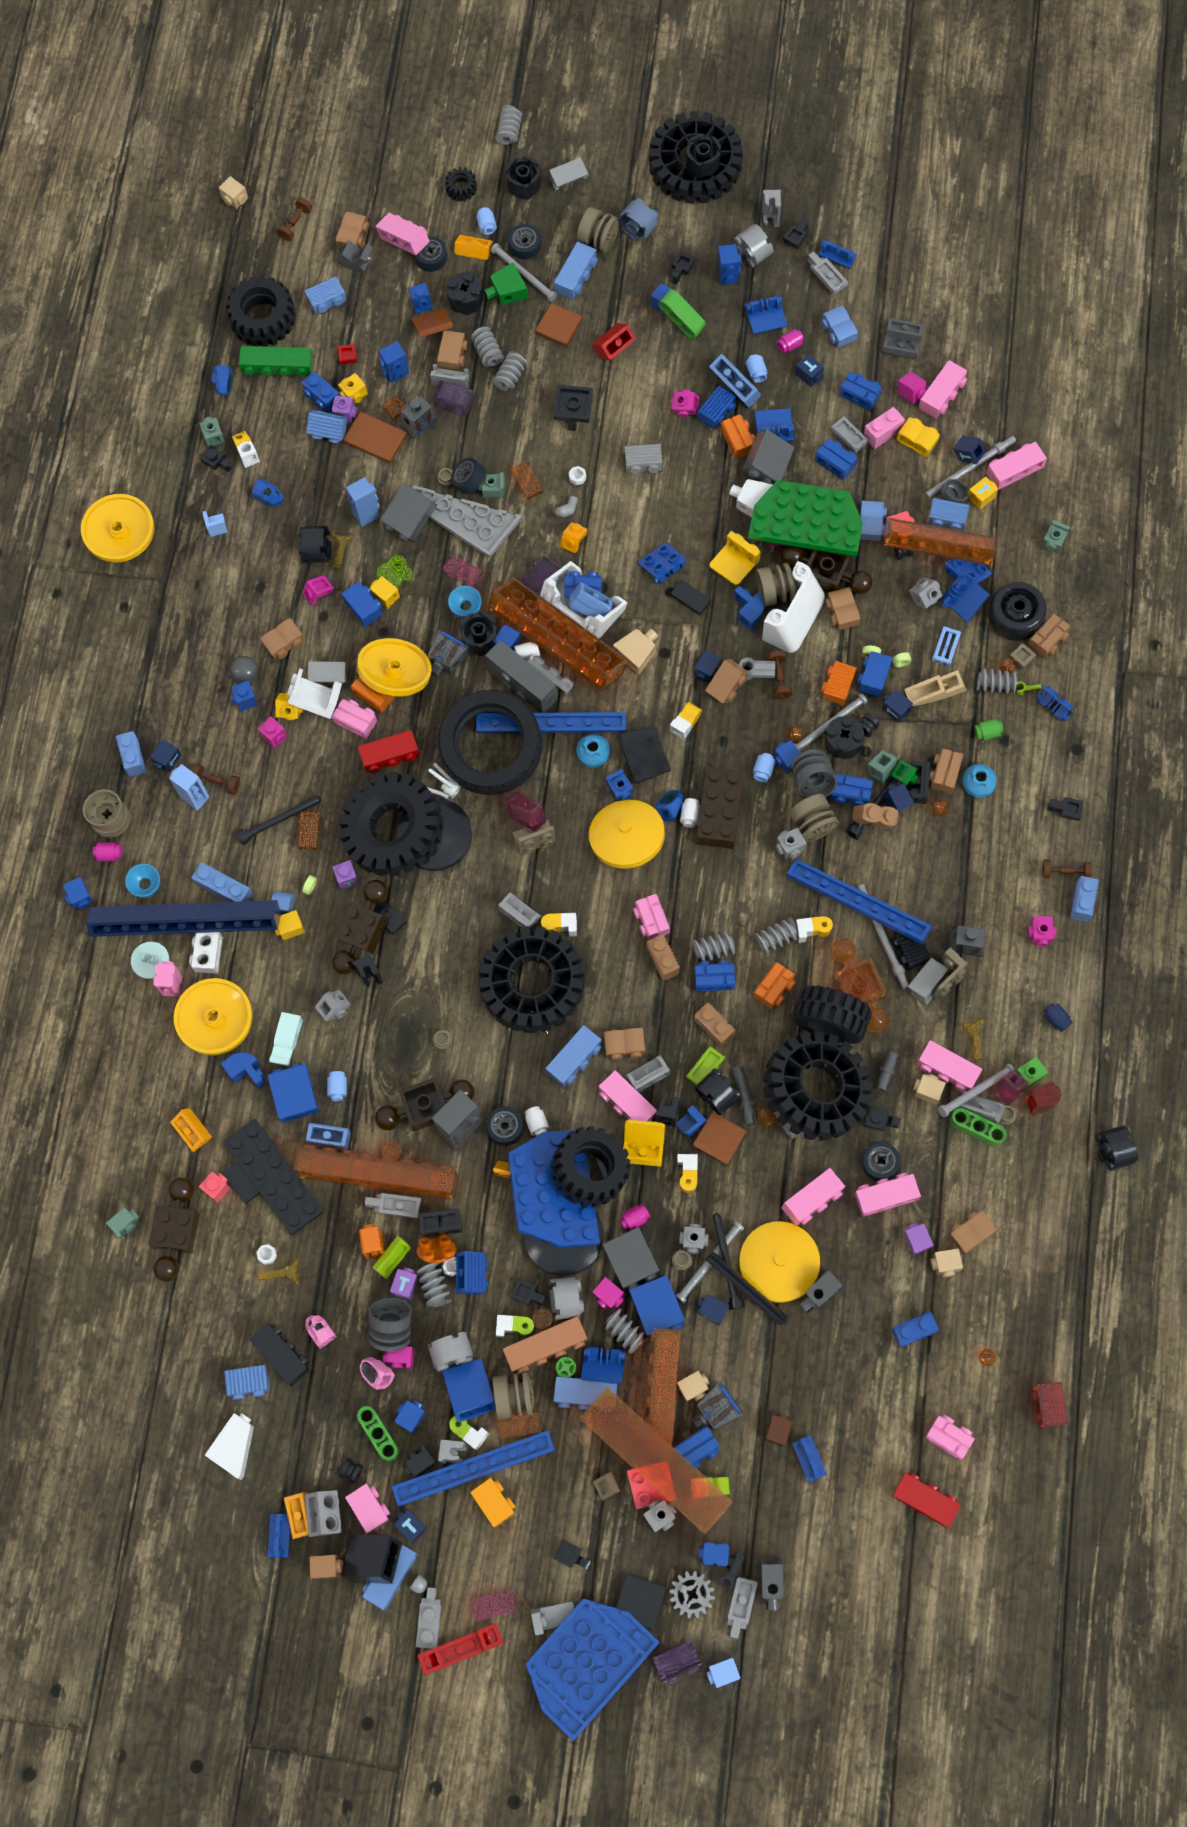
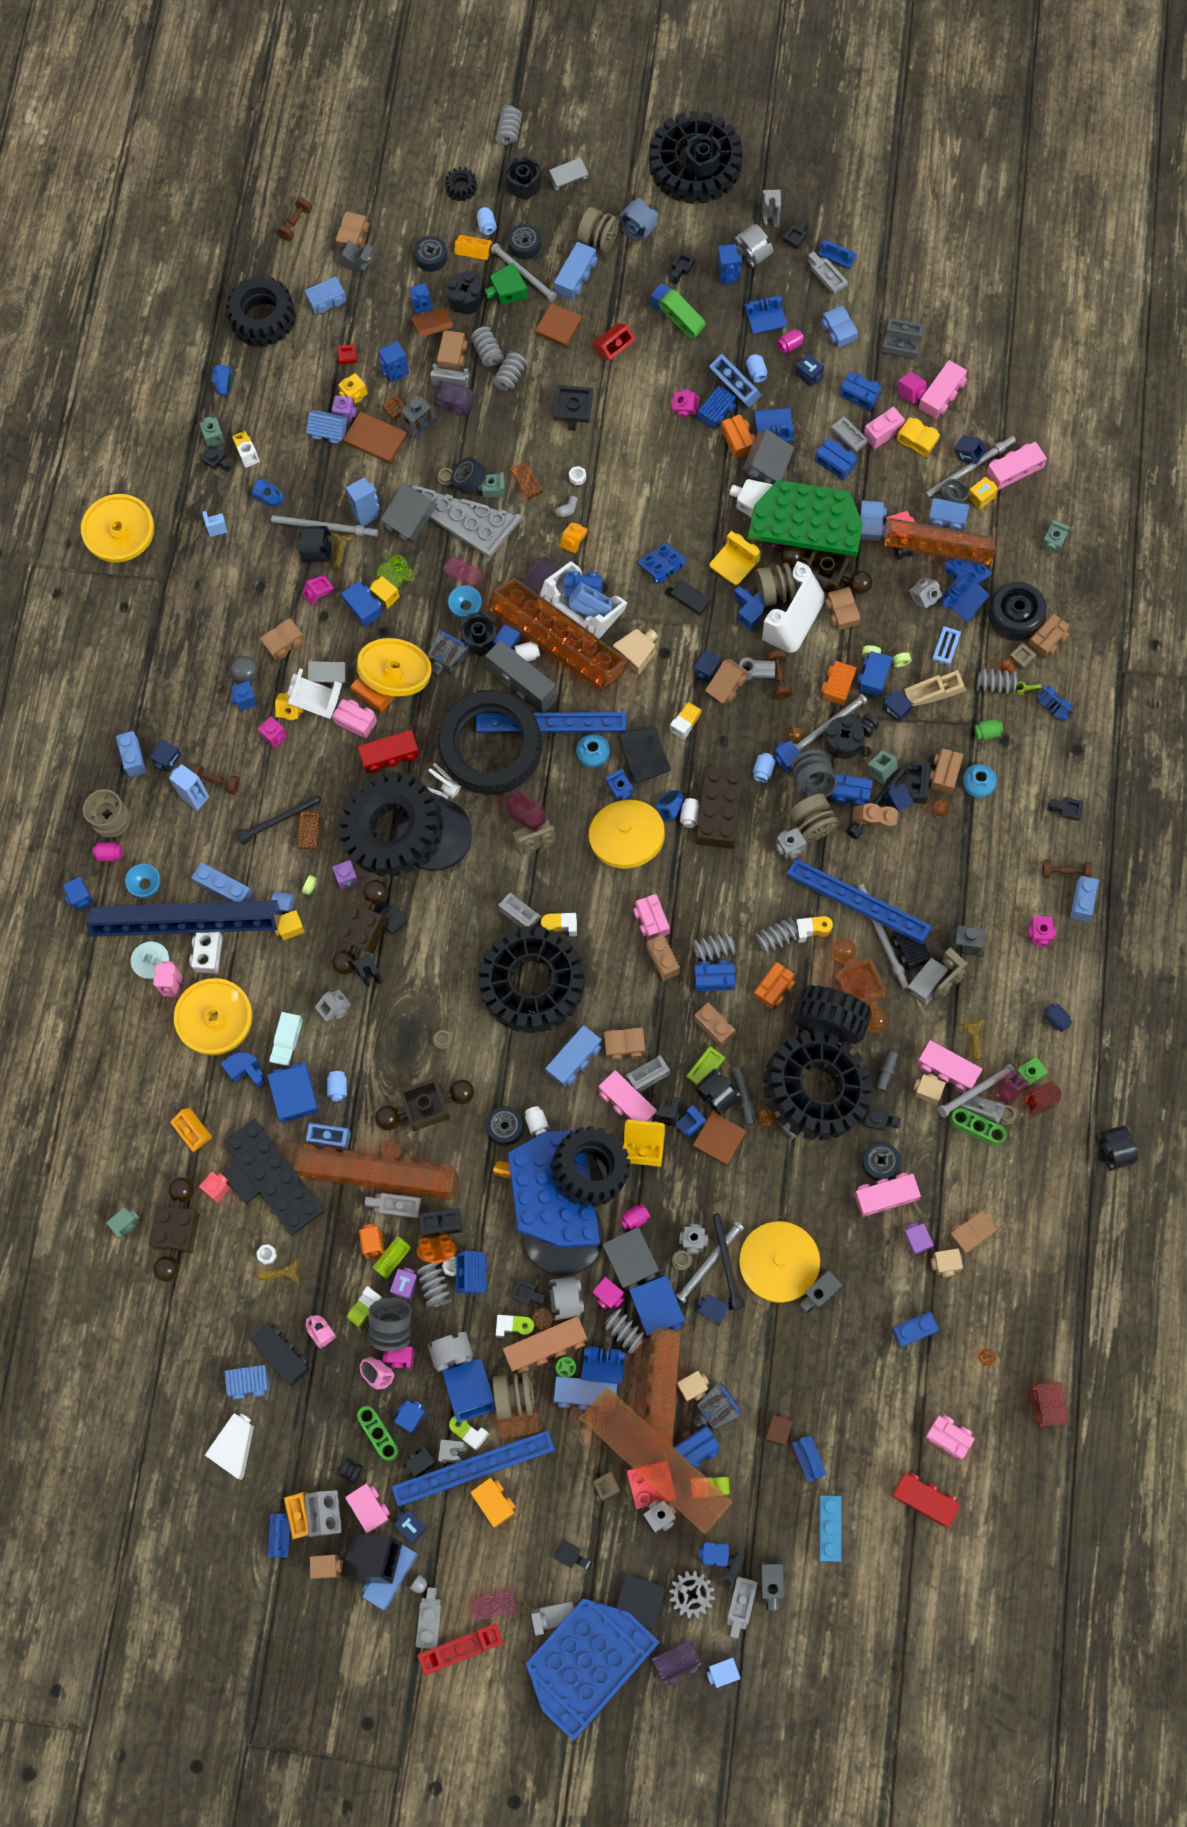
(233, 193): tan brick -> none
(276, 361): green brick -> none
(319, 391): blue brick -> none
(358, 530): none -> light grey bar
(360, 1311): none -> lime leg
(402, 233): bright pink brick -> none
(457, 1120): dark grey brick -> none
(551, 673): light grey hinge -> none
(643, 458): light grey brick -> none
(688, 1181): leg -> none
(746, 1288): black axle -> none
(813, 1197): bright pink brick -> none
(829, 1529): none -> dark azure brick
(904, 772): green tile -> none

